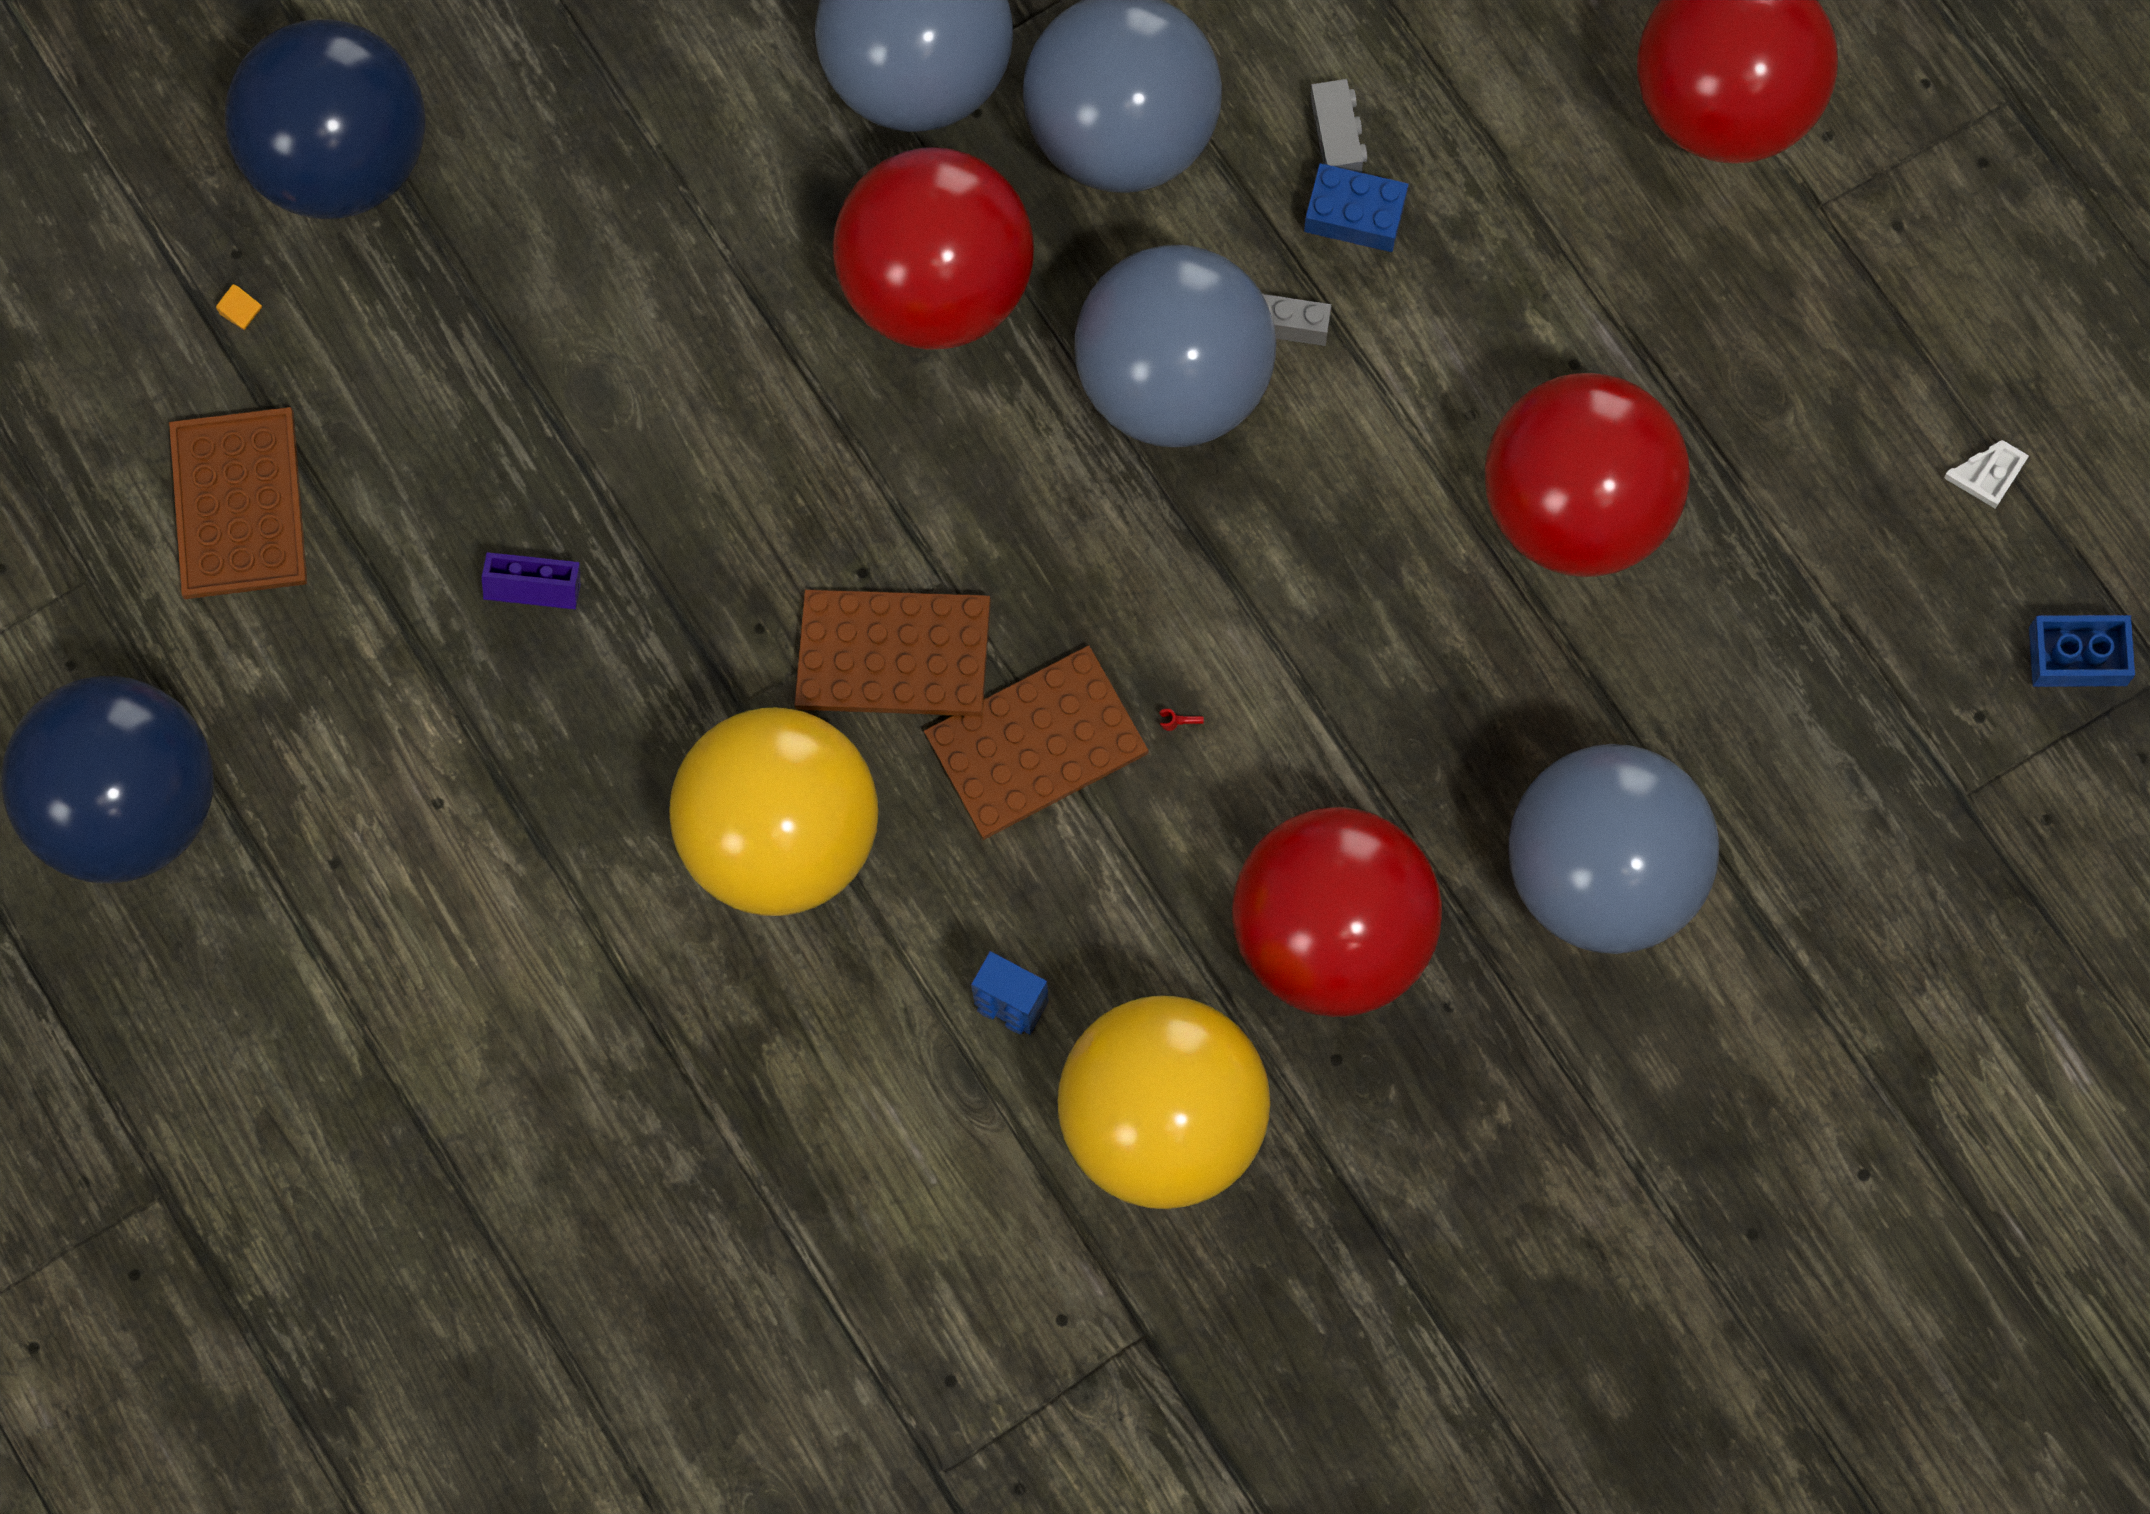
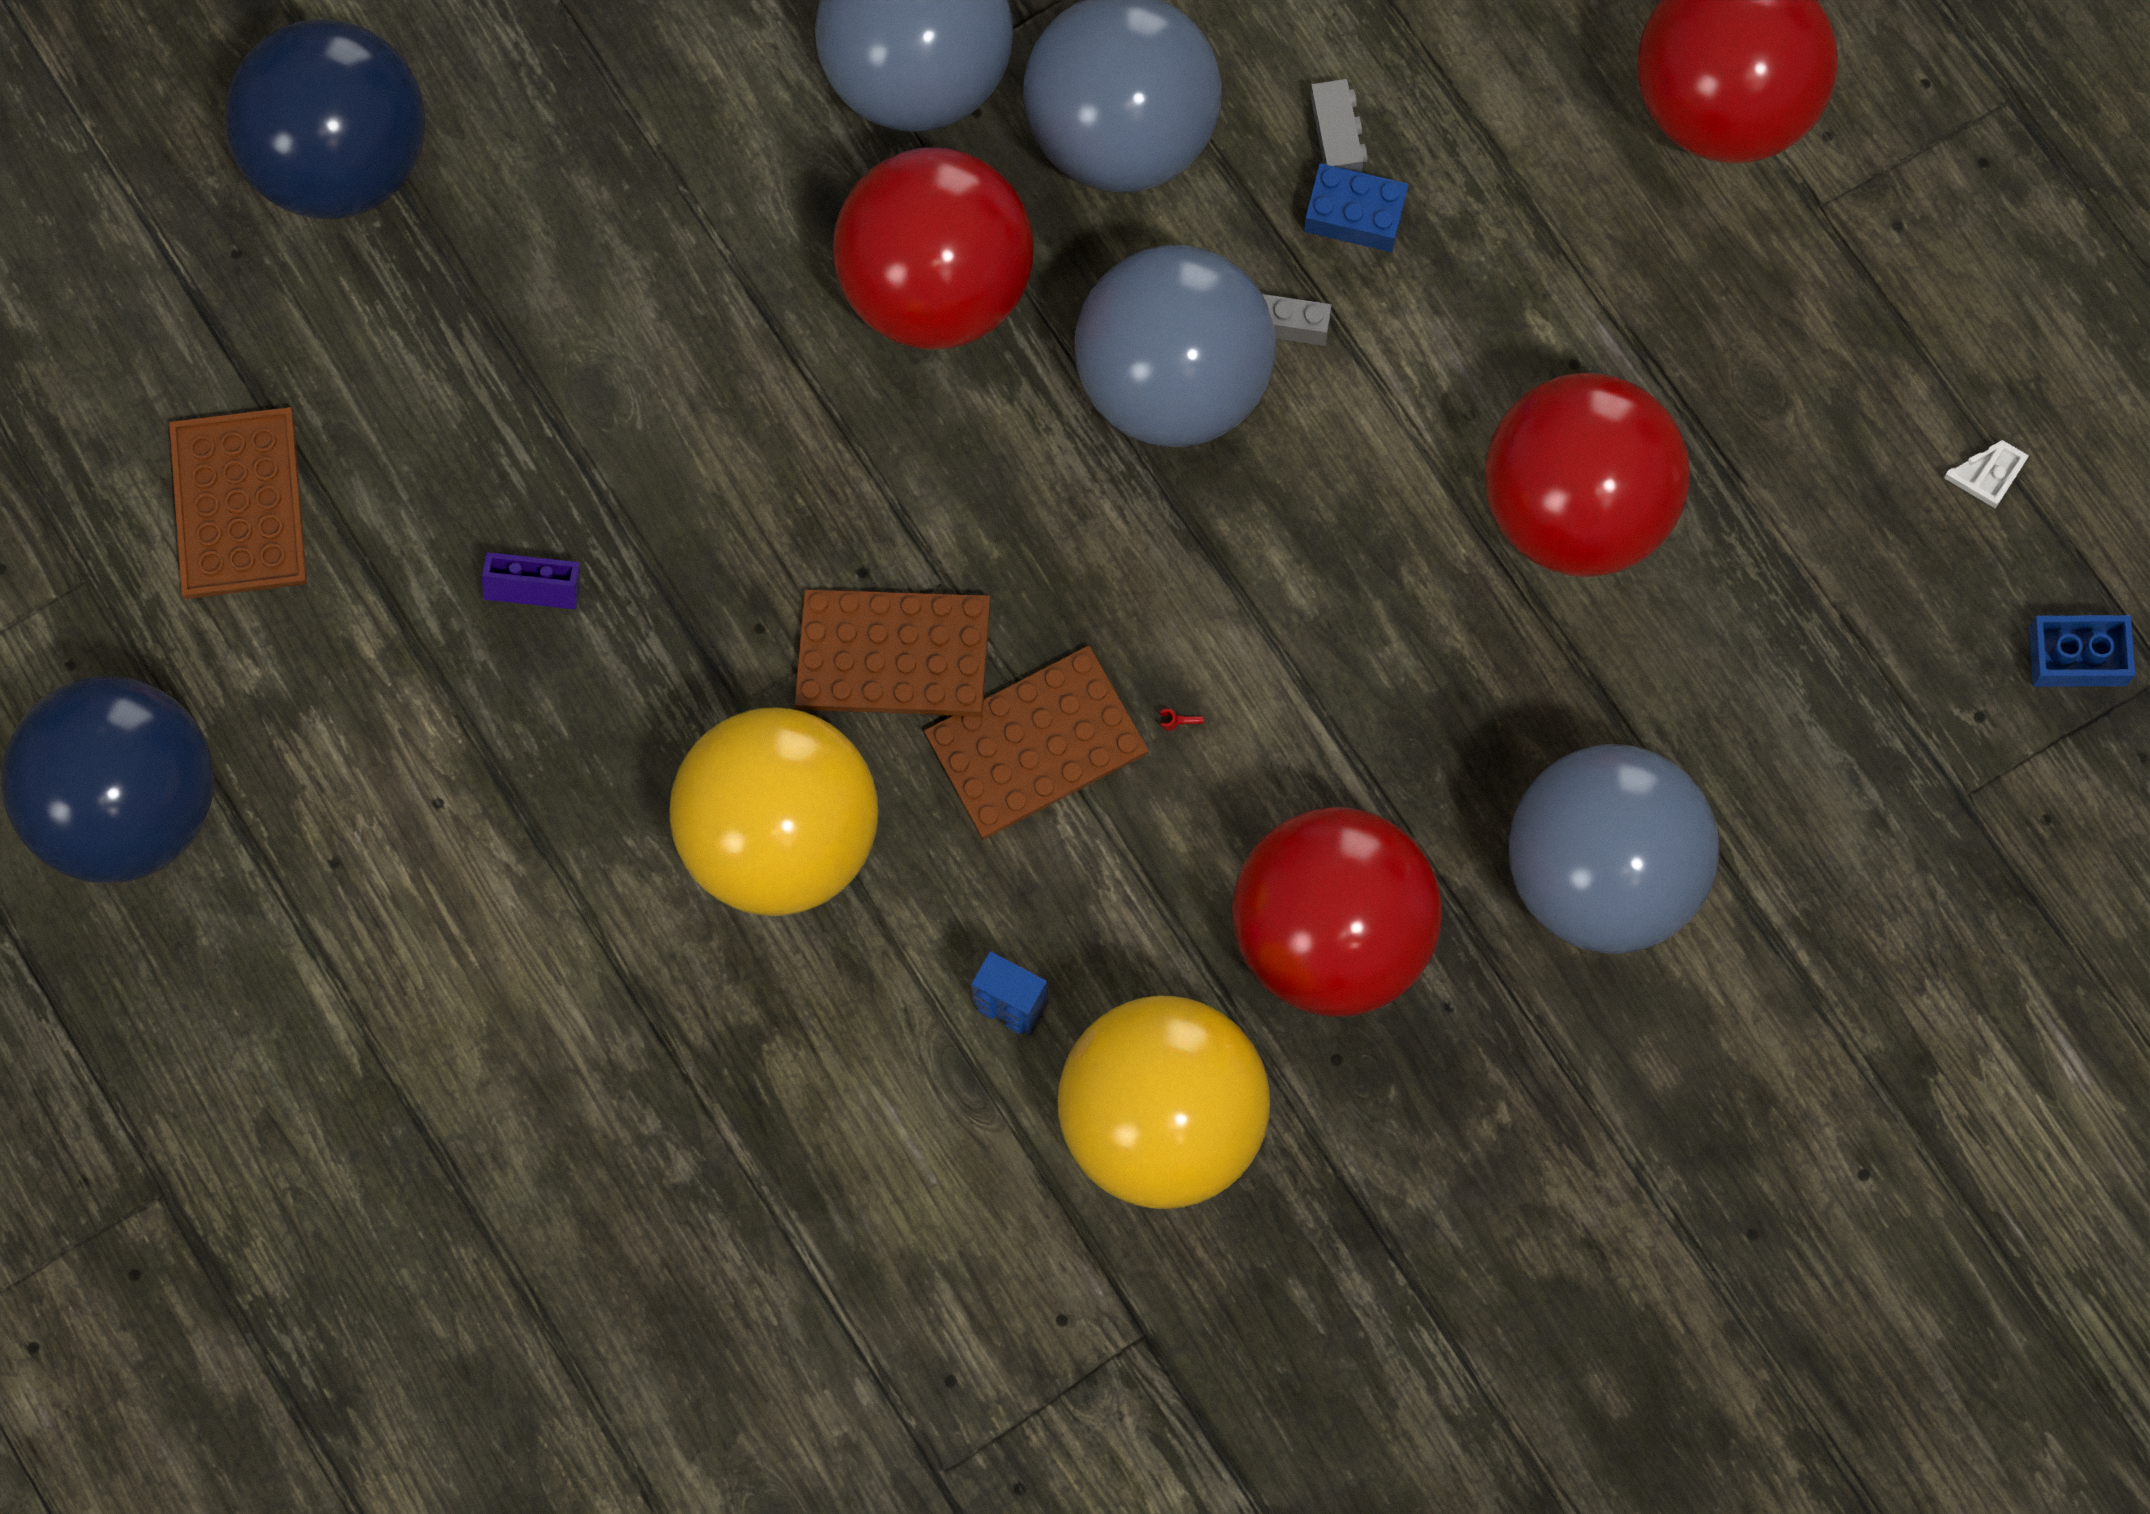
(238, 307): light orange slope -> none

